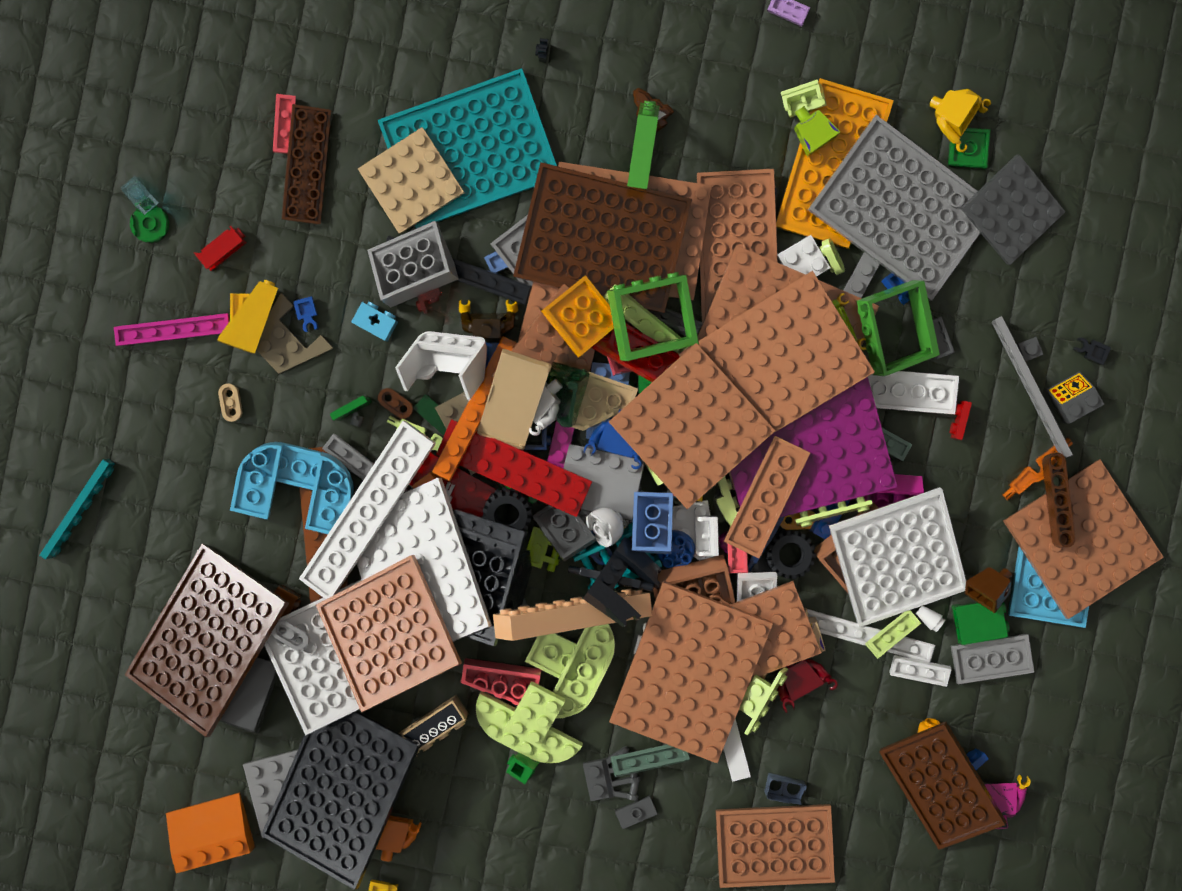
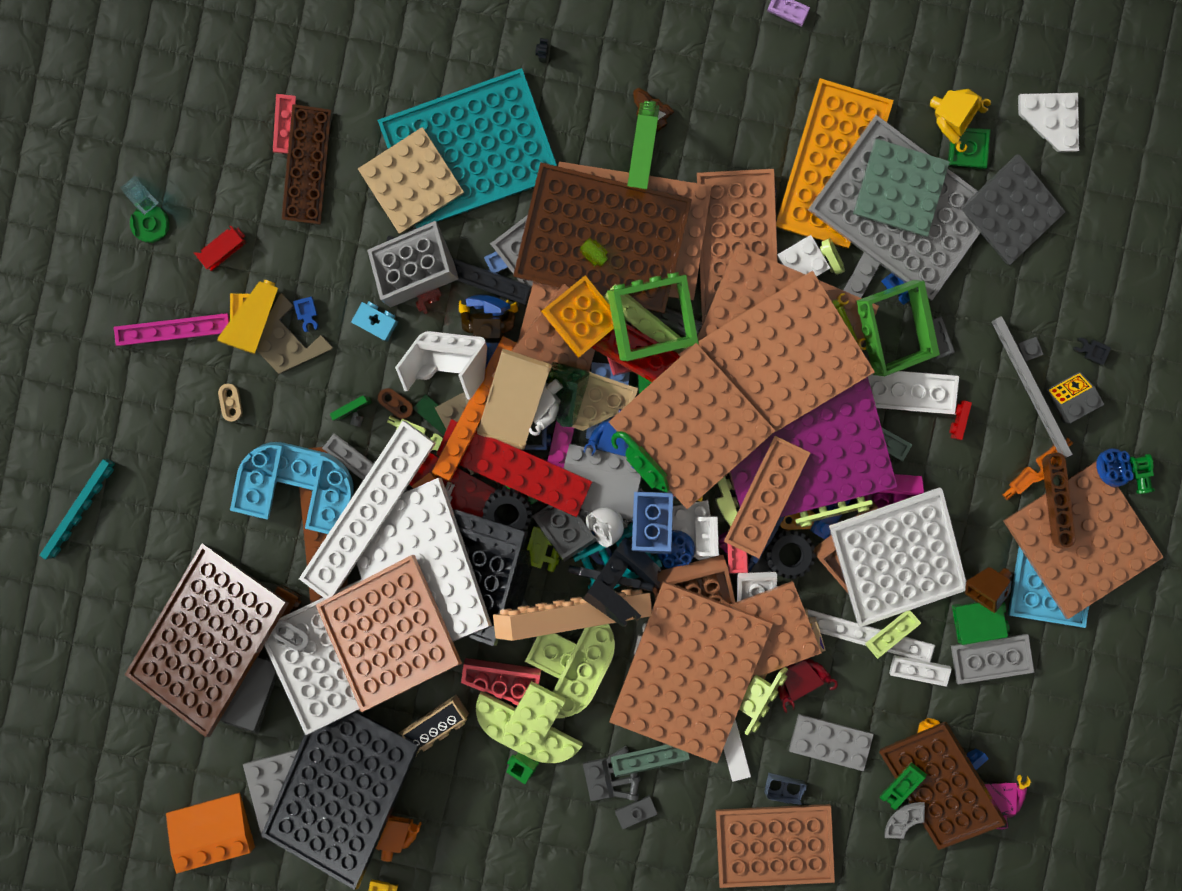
(489, 303): none -> blue slope
(594, 252): none -> clear neon green brick
(642, 462): none -> green plate
(808, 95): yellowish green hinge -> none
(814, 130): lime torso -> none
(831, 742): none -> light grey plate
(901, 187): none -> sand green plate
(903, 786): none -> green plate
(904, 819): none -> light grey tile
(930, 618): white cone -> none
(1053, 118): none -> white plate
(1114, 467): none -> blue tile
(1142, 473): none -> green connector

